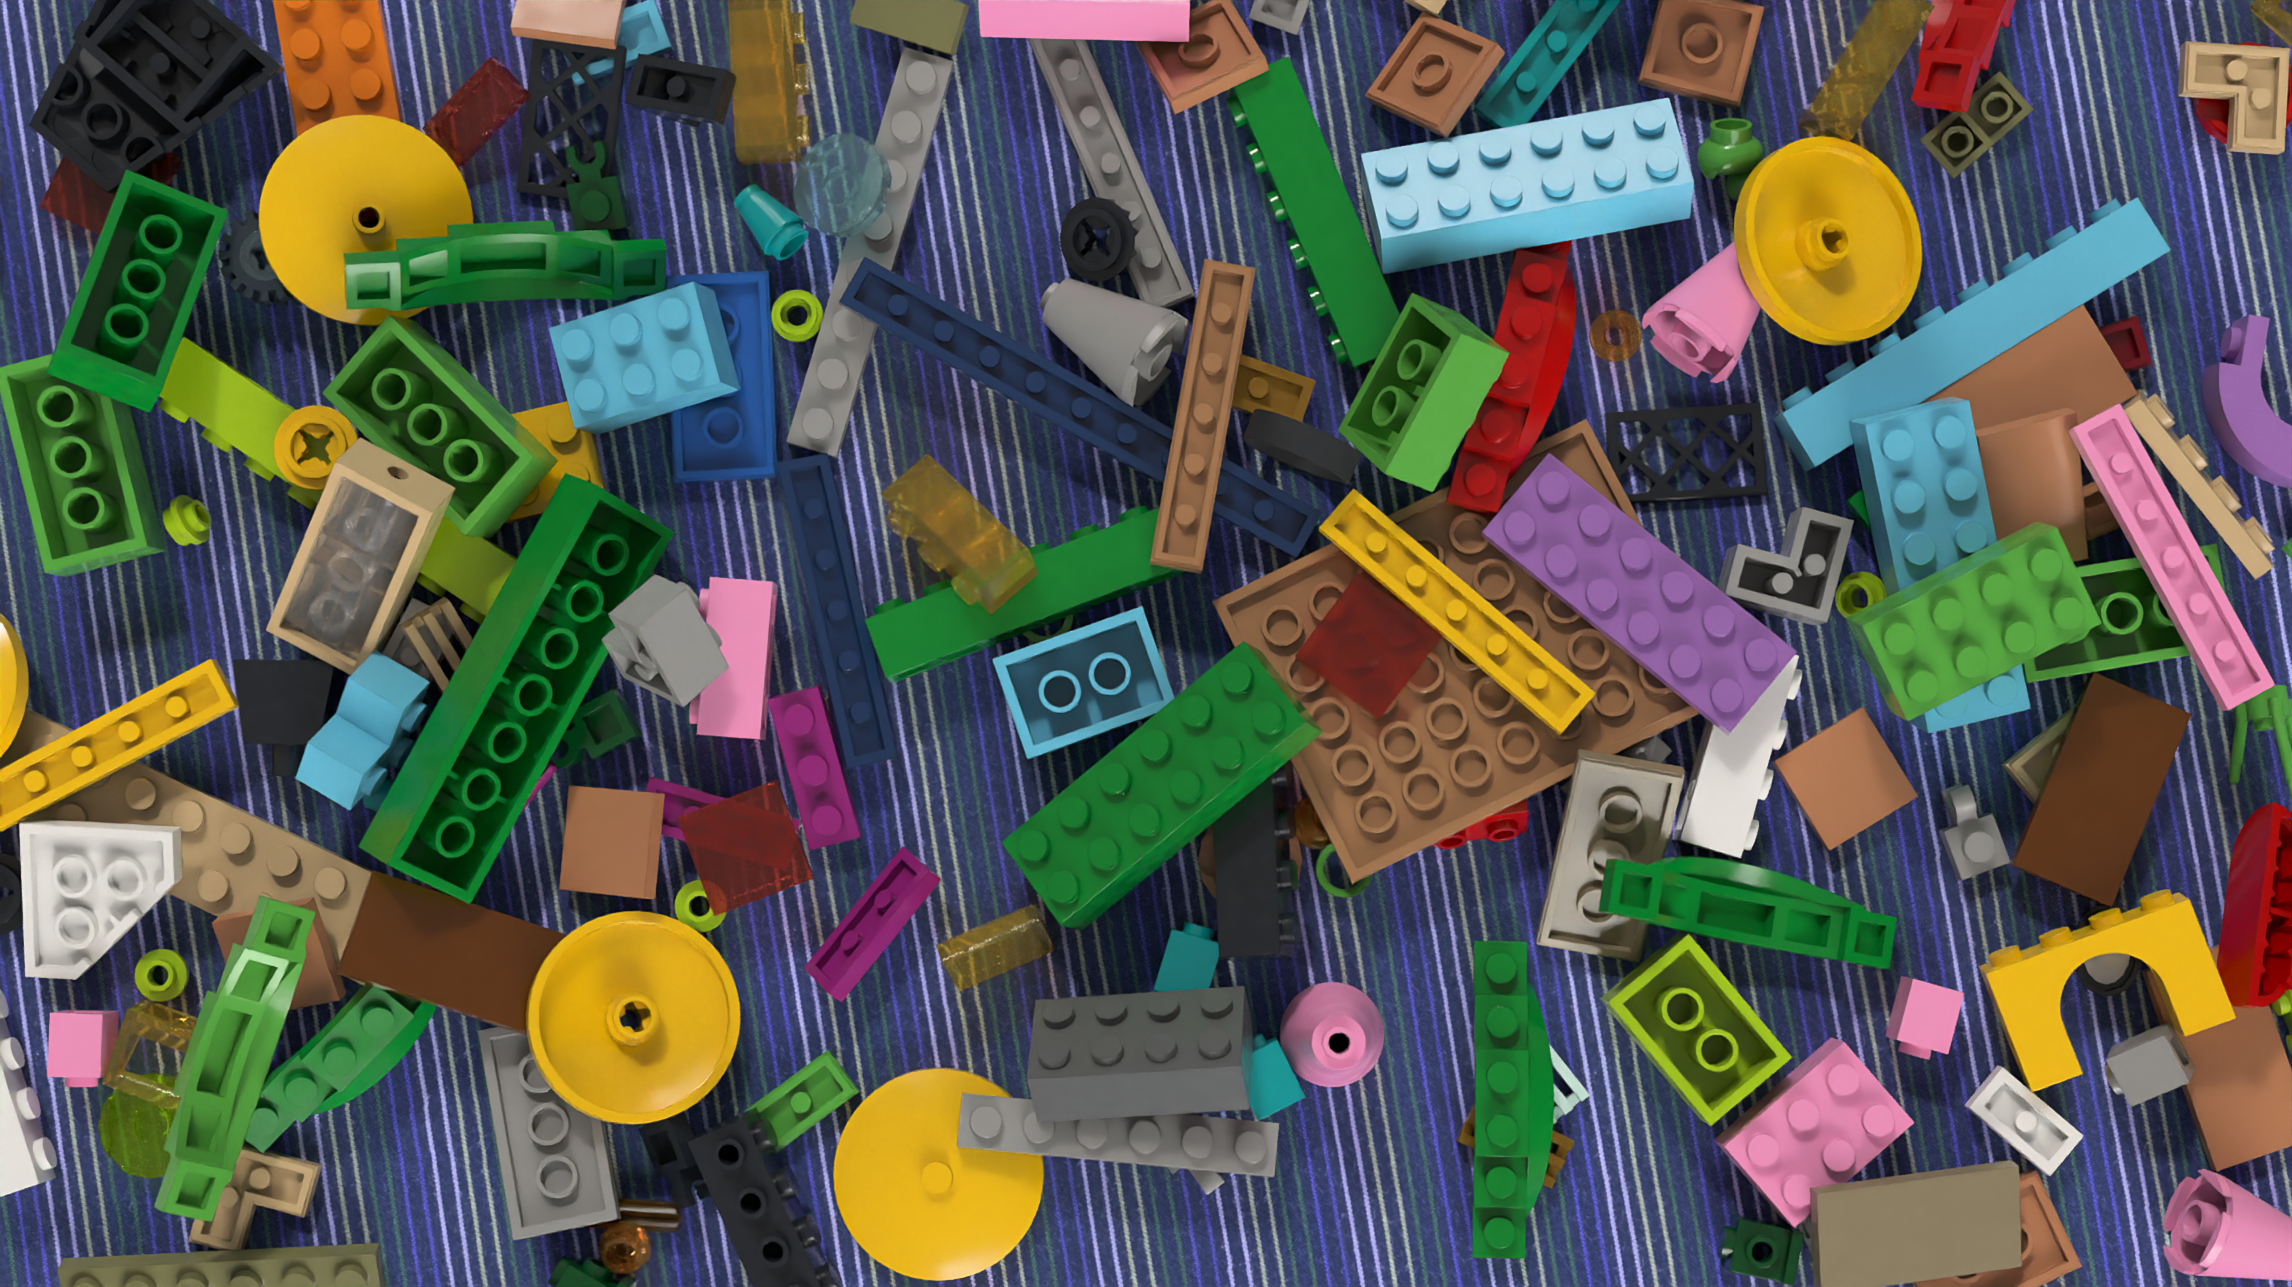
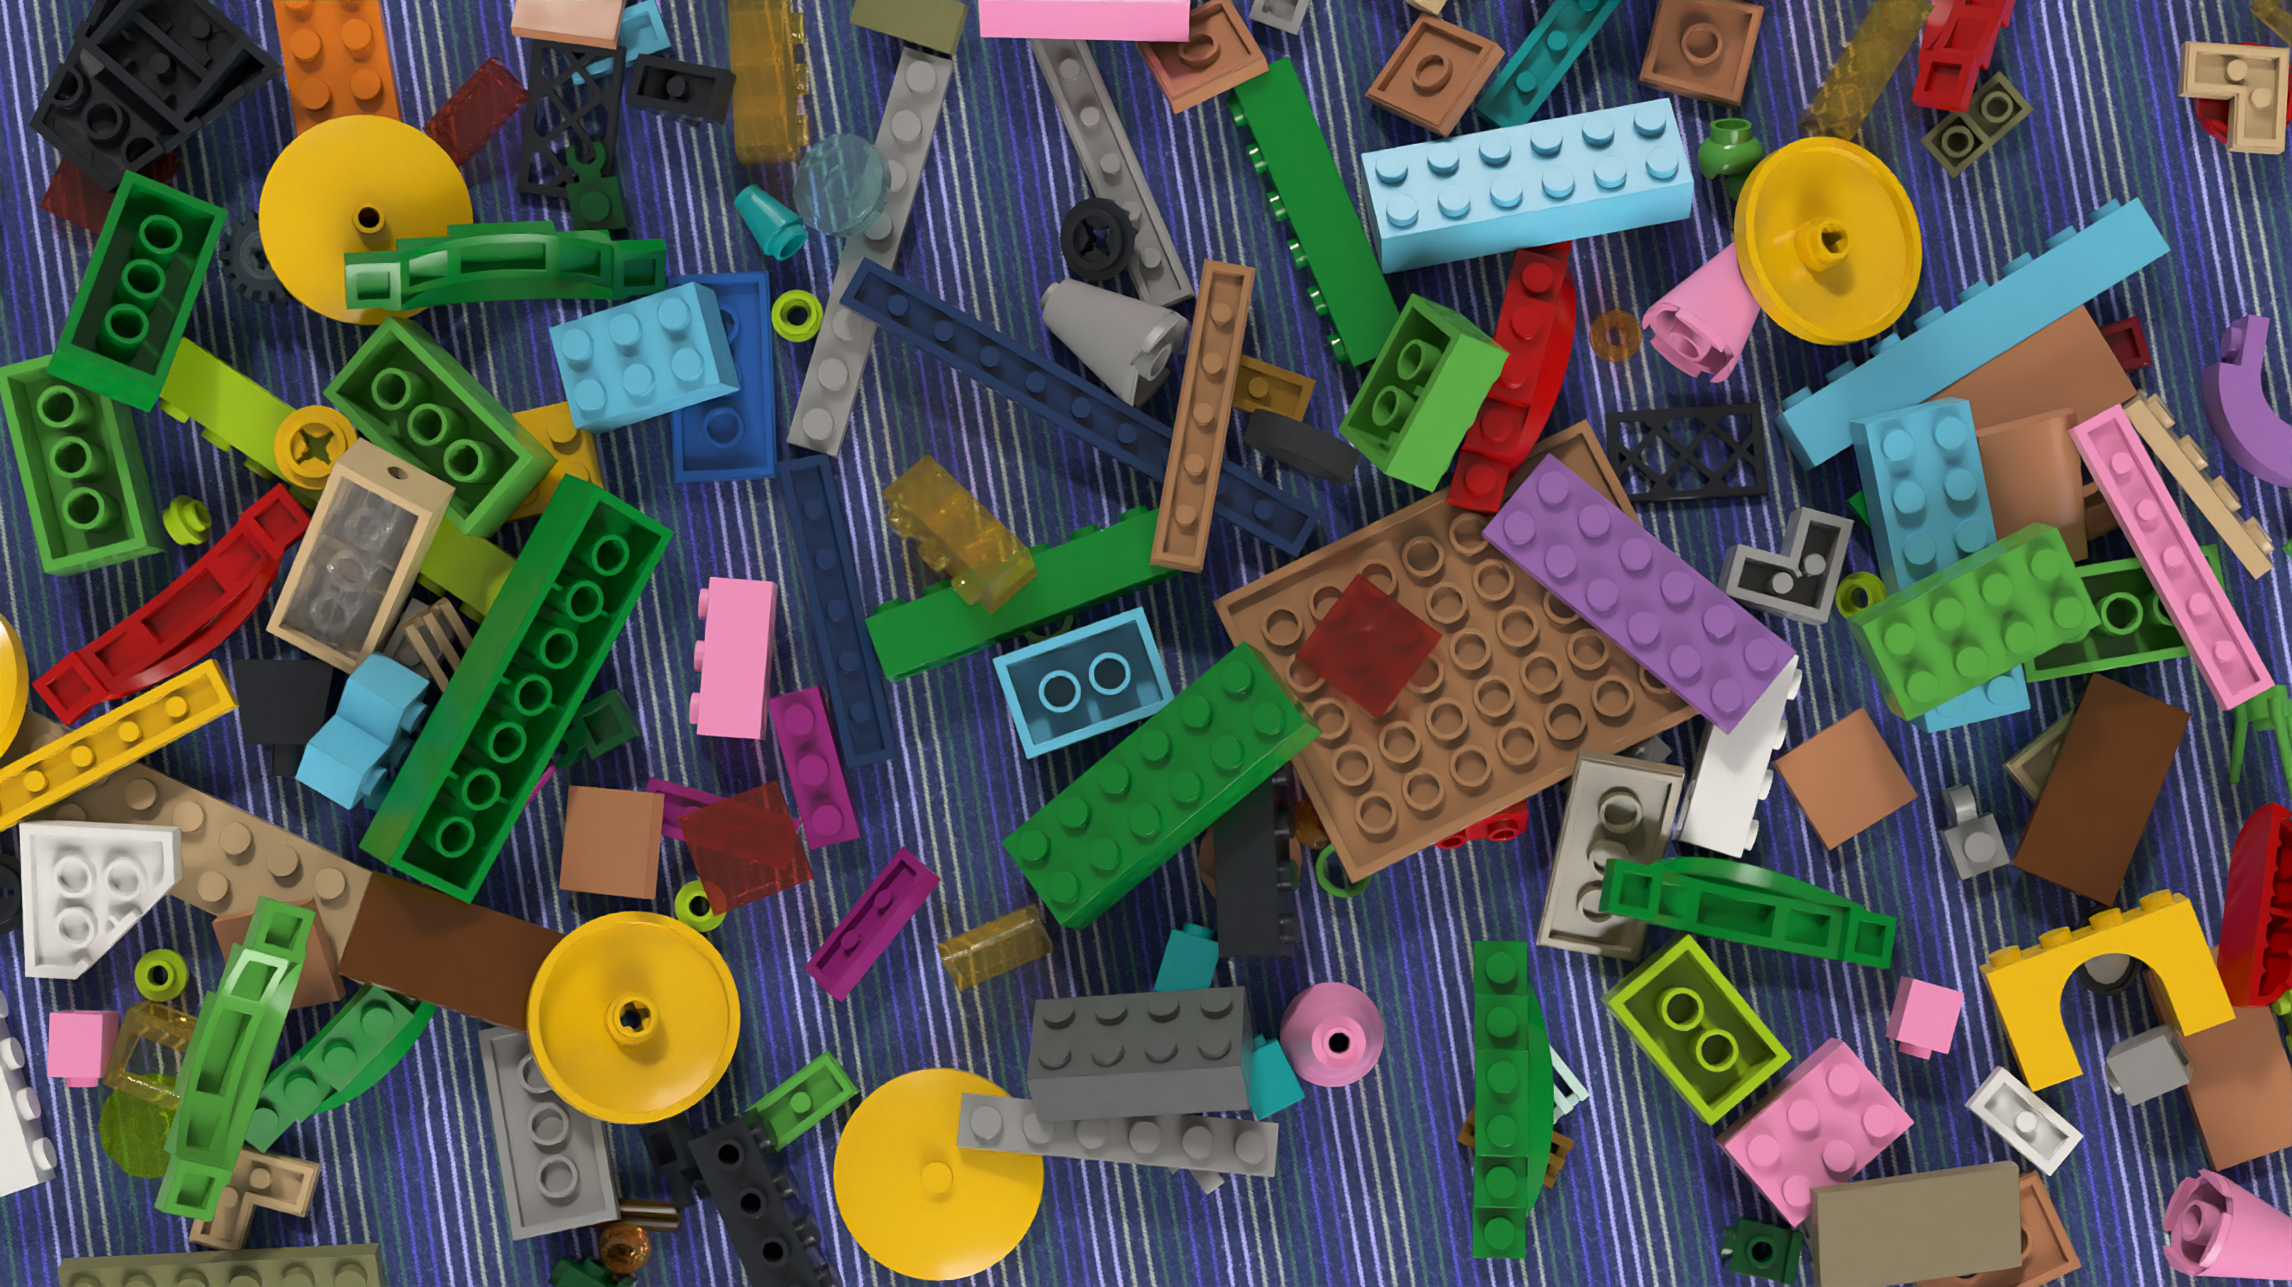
(183, 619): none -> red piece
(665, 641): light grey brick -> none
(1457, 612): yellow plate -> none

